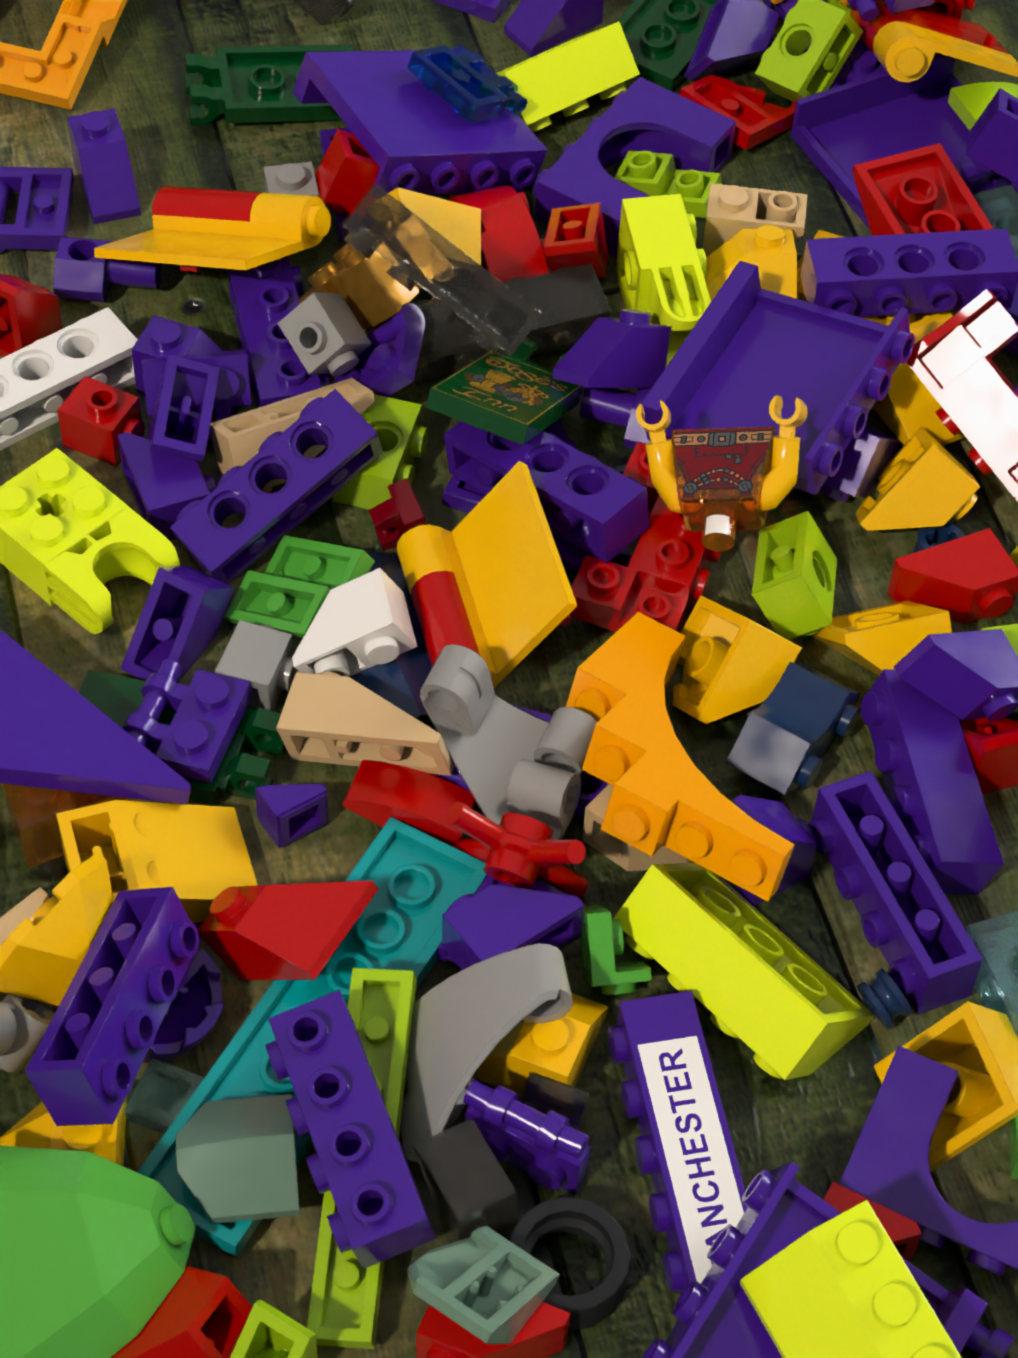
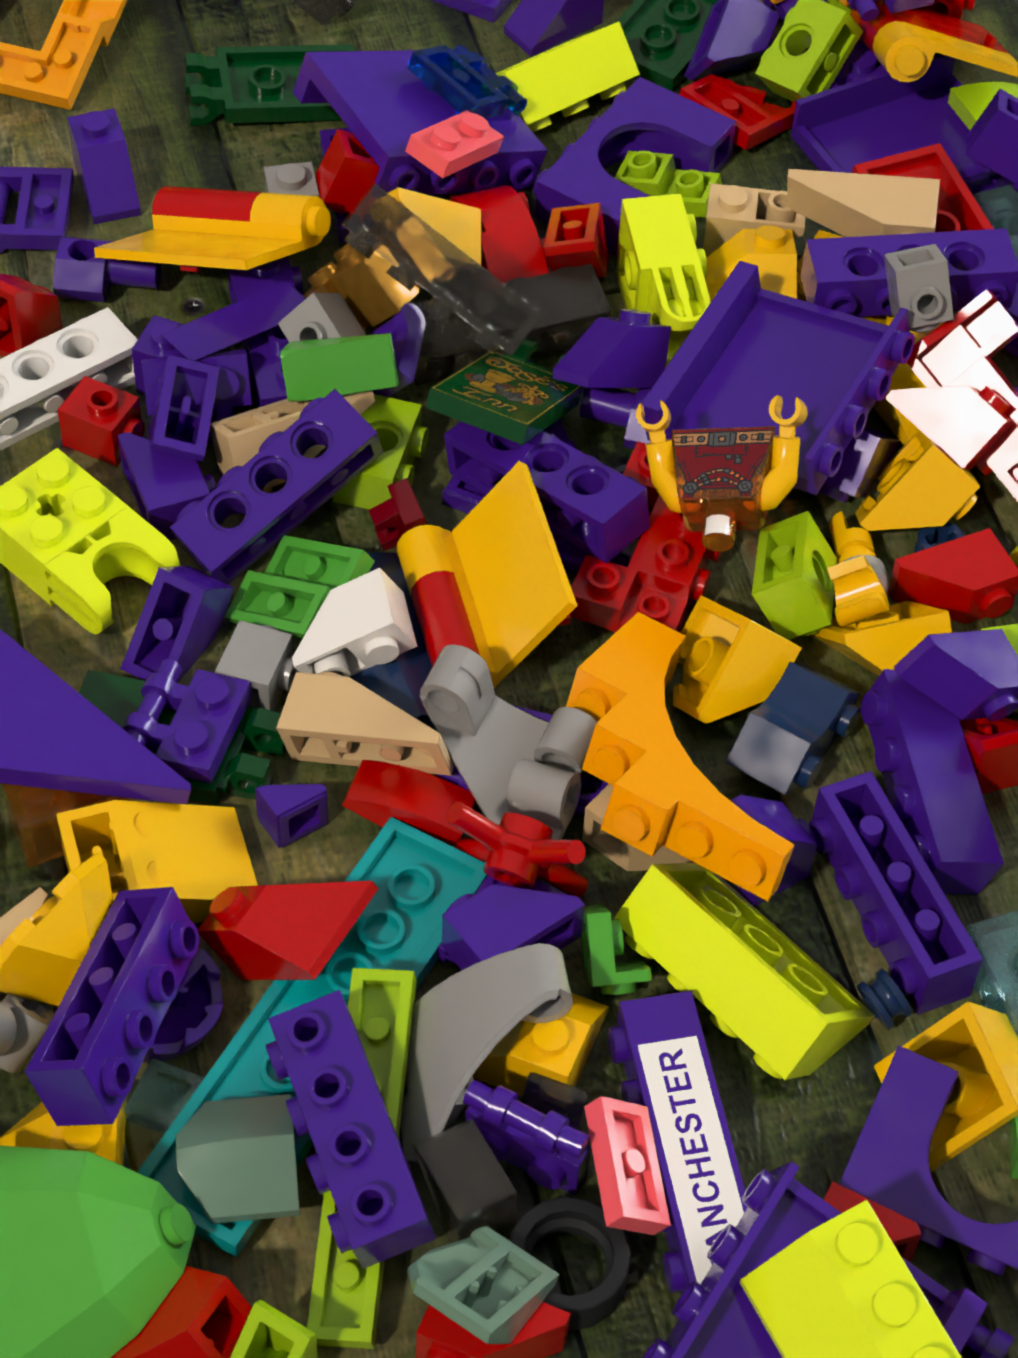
(234, 322): none -> dark purple sticker
(340, 363): none -> bright green slope
(454, 143): none -> coral plate
(627, 1166): none -> coral plate
(859, 576): none -> yellow piece
(864, 202): none -> tan slope
(921, 284): none -> light grey brick
(955, 418): none -> slope

